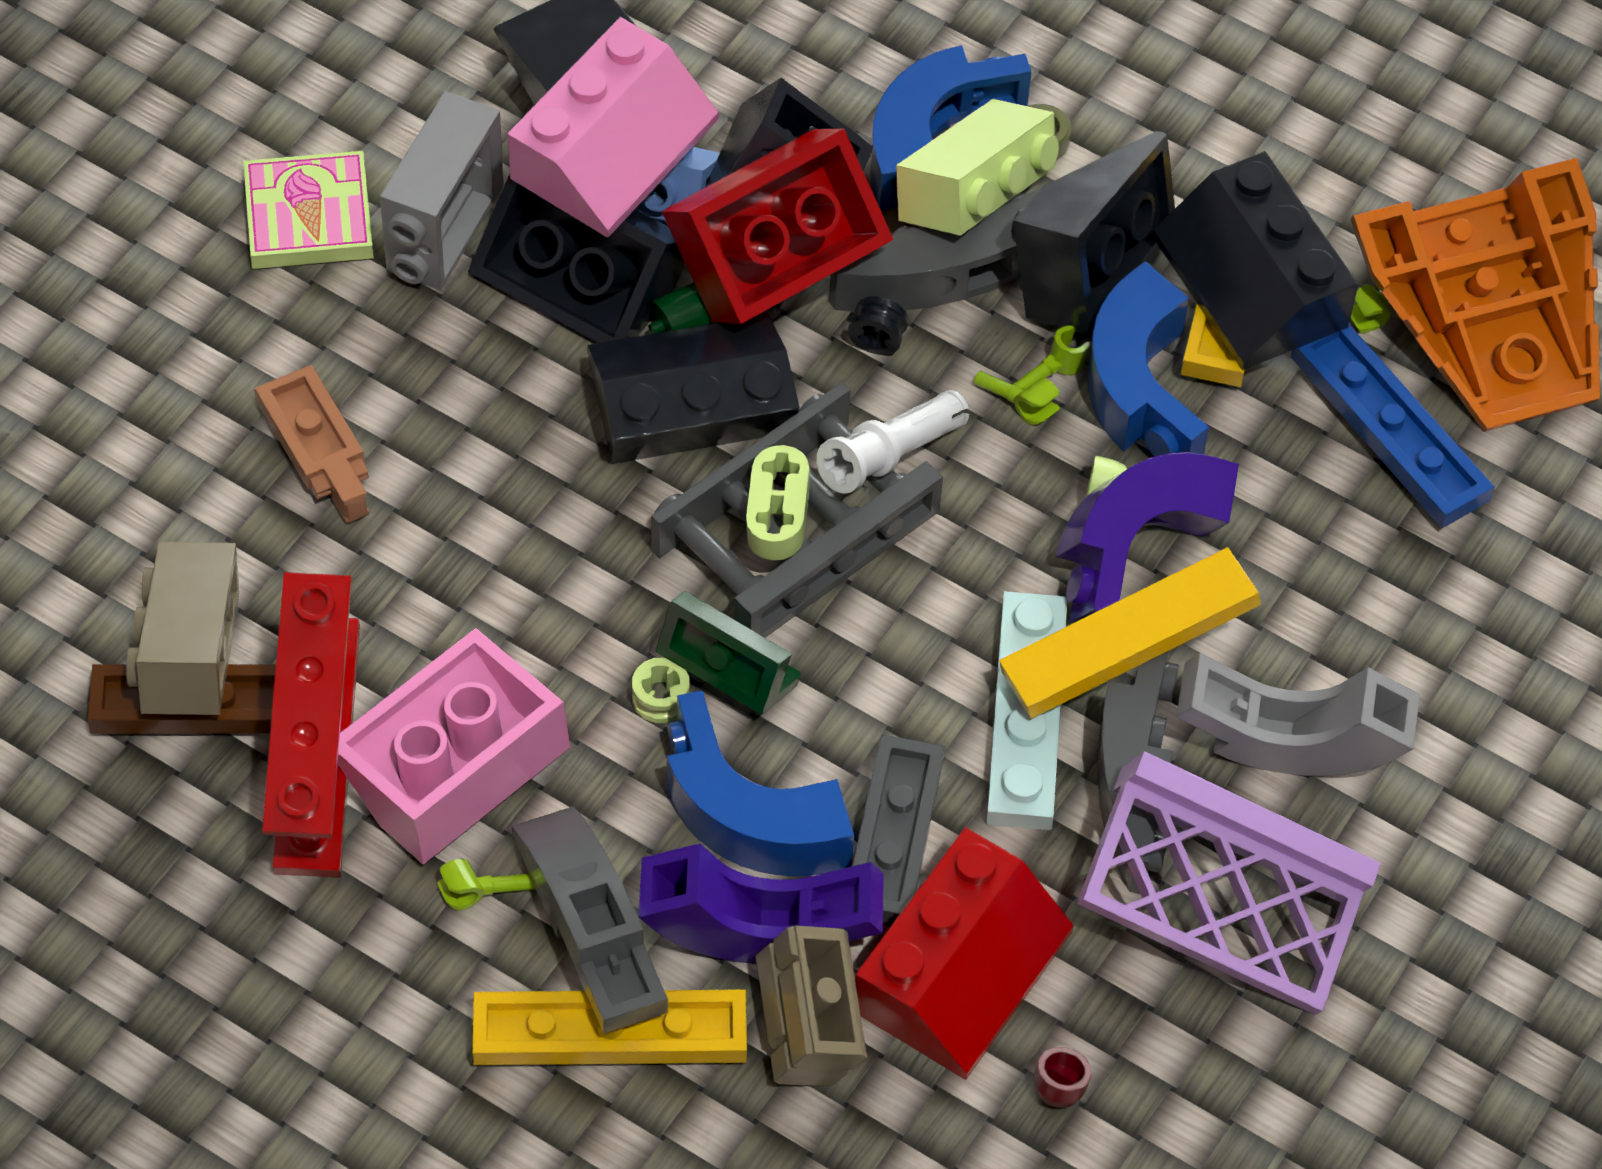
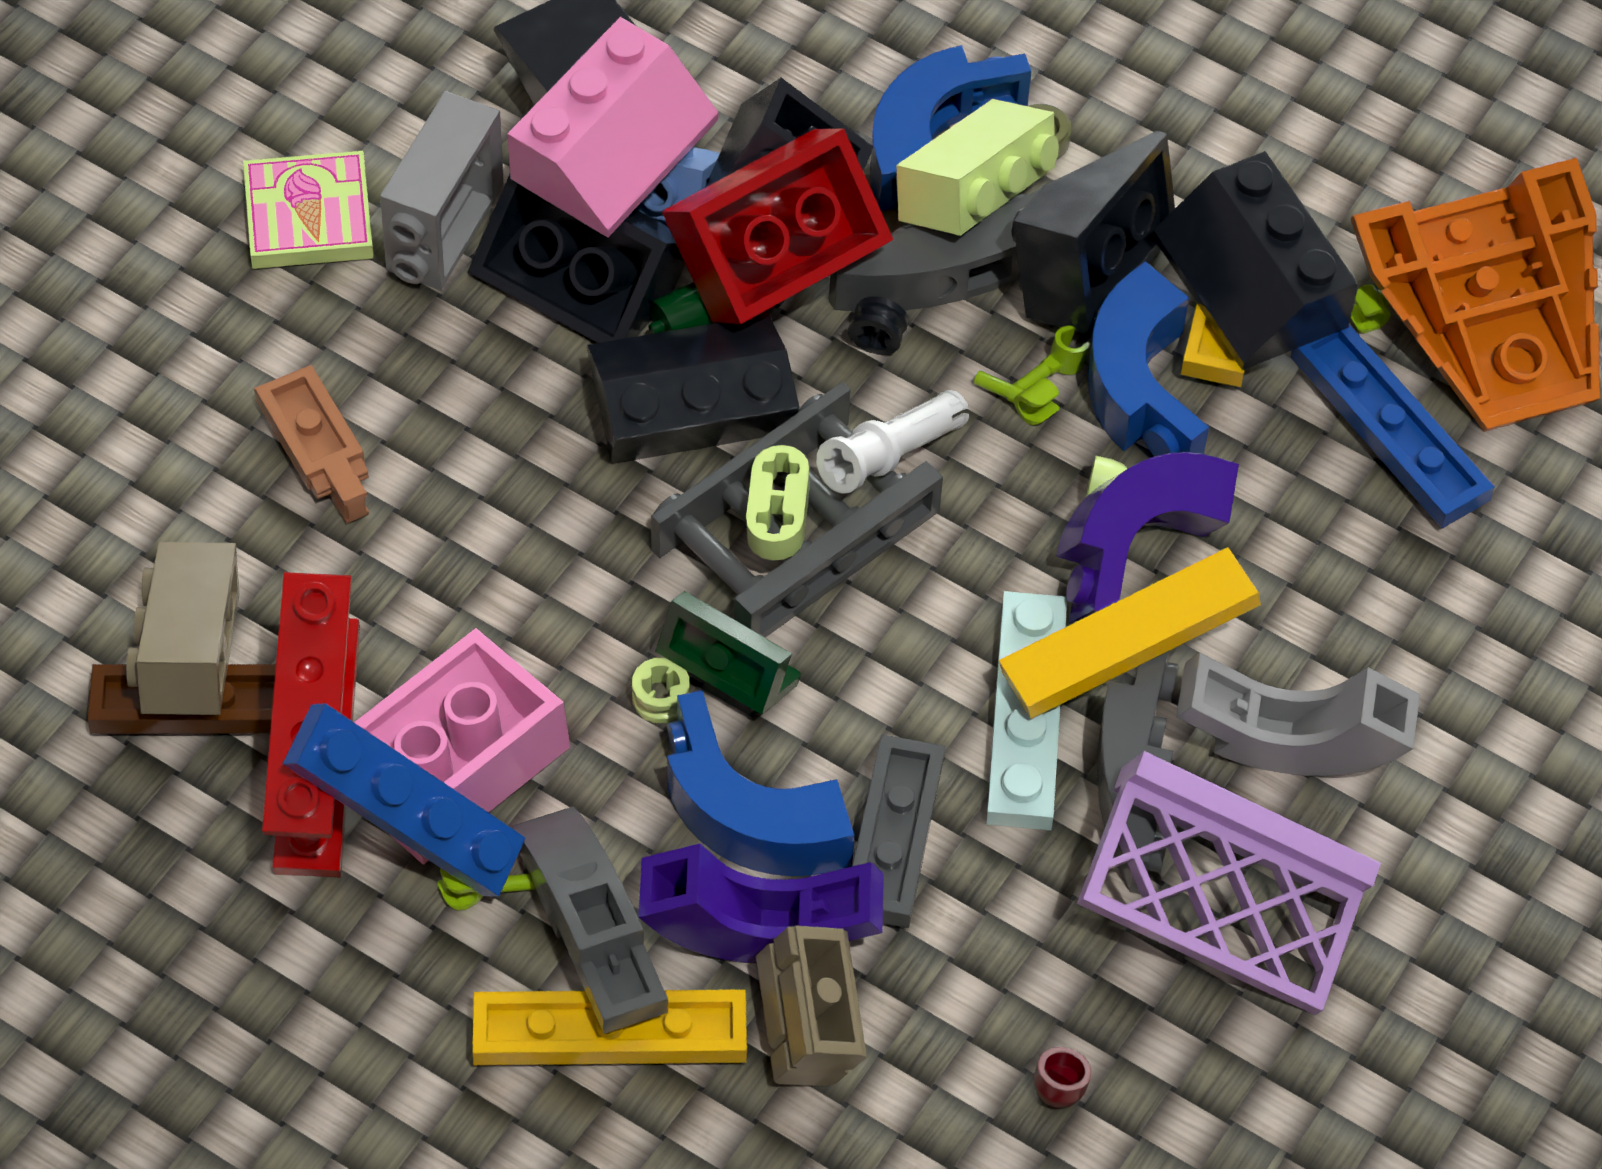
(404, 800): none -> blue plate
(962, 954): red slope -> none

